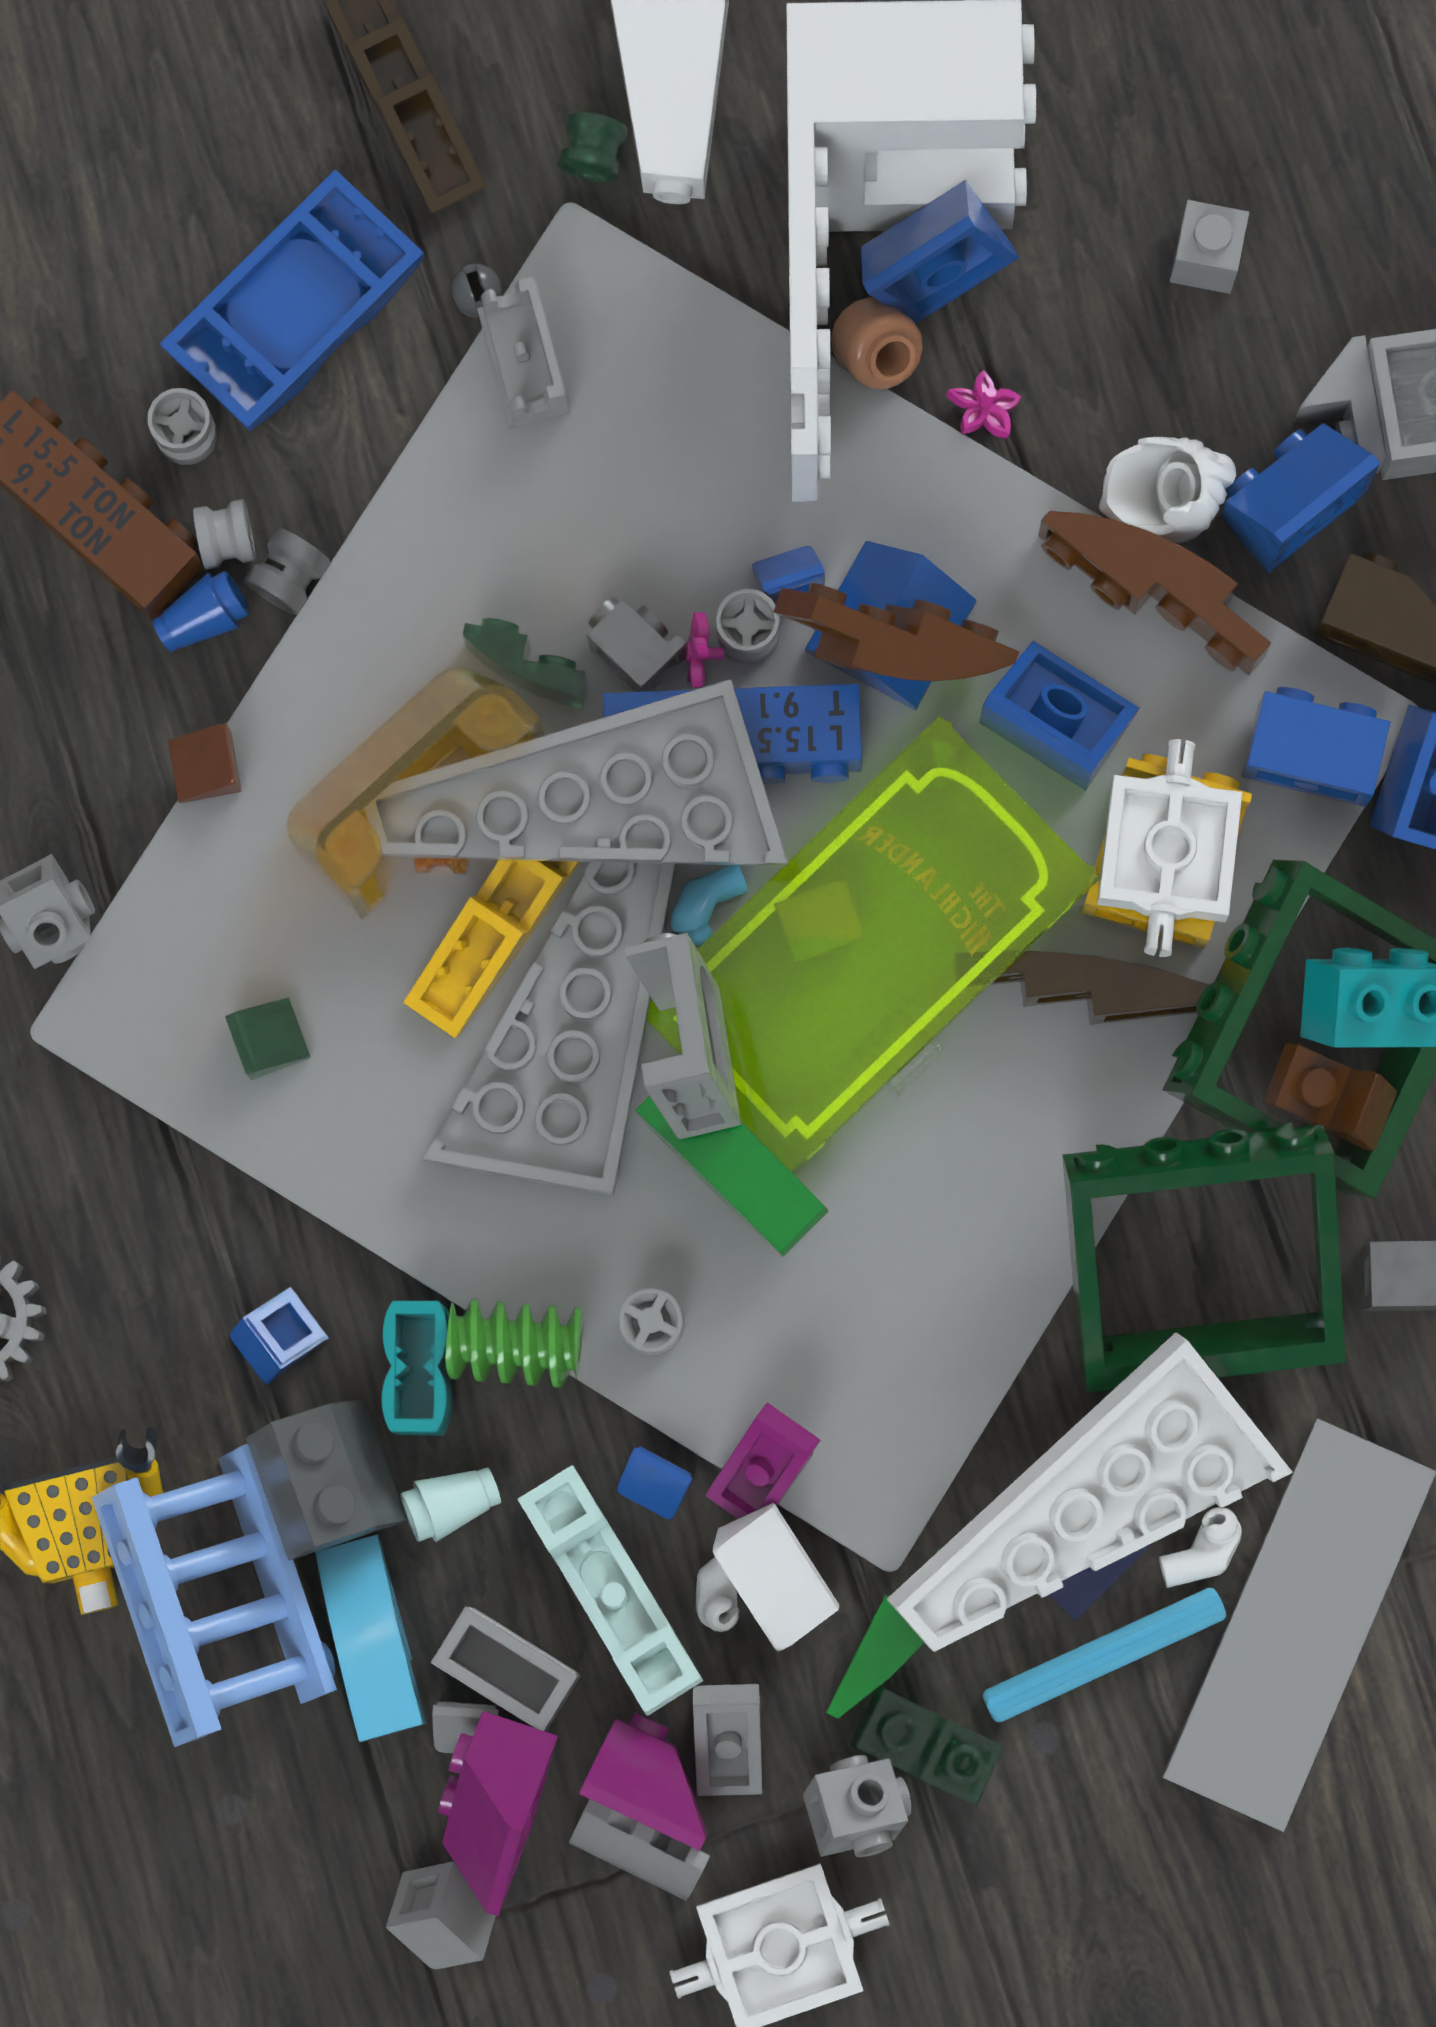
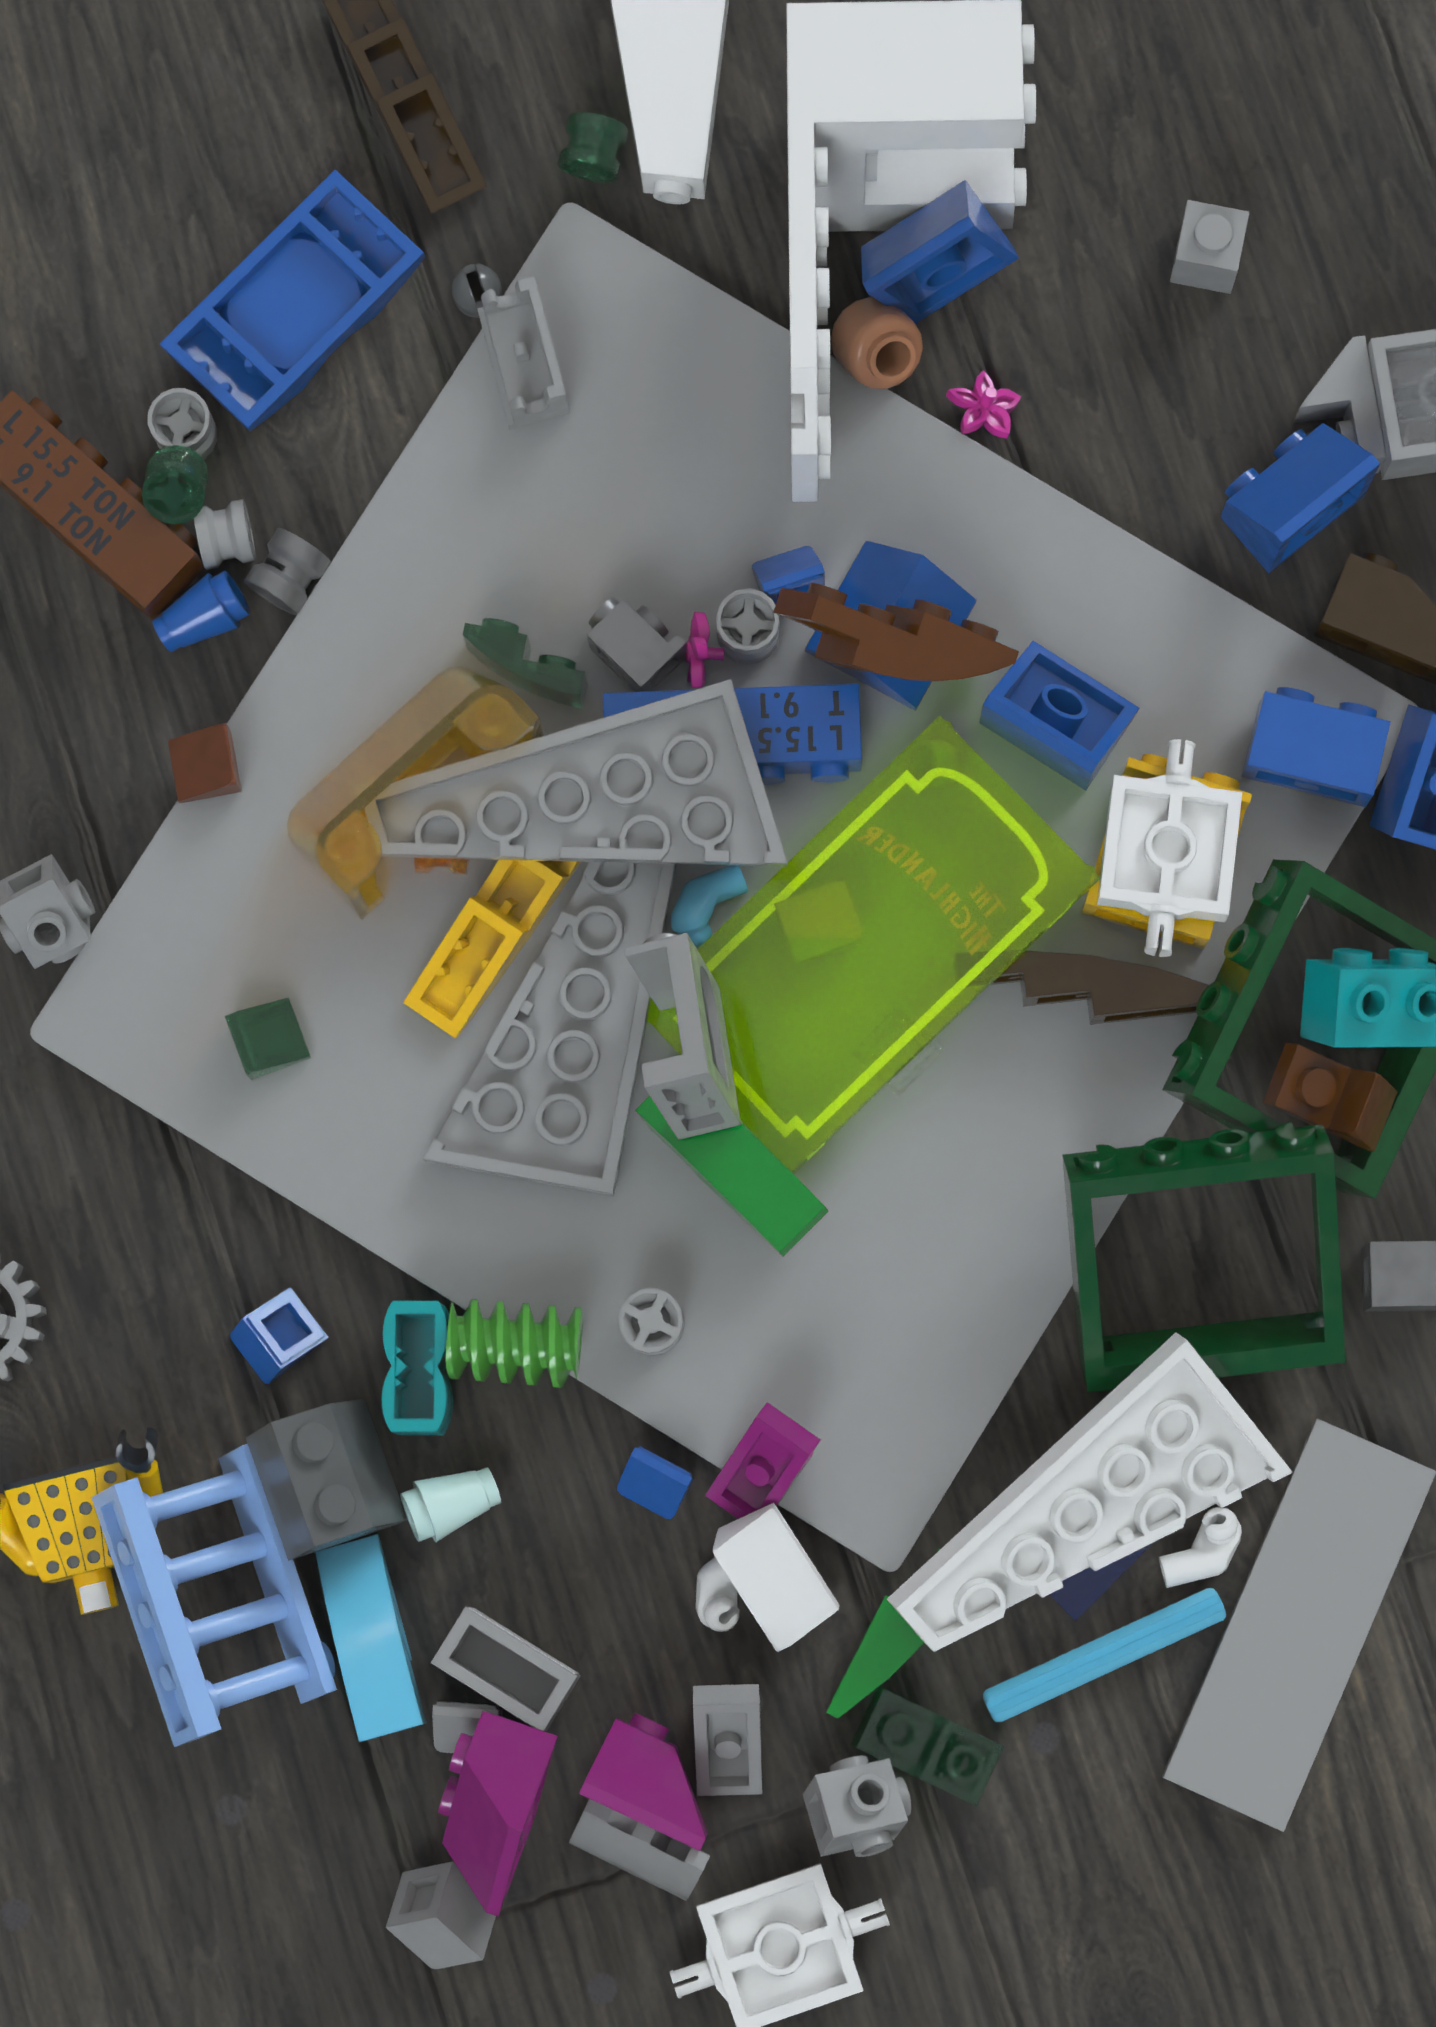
(170, 499): none -> clear green wheel
(610, 1590): light aqua slope -> none
(1137, 564): reddish brown slope -> none
(1167, 486): white hair -> none

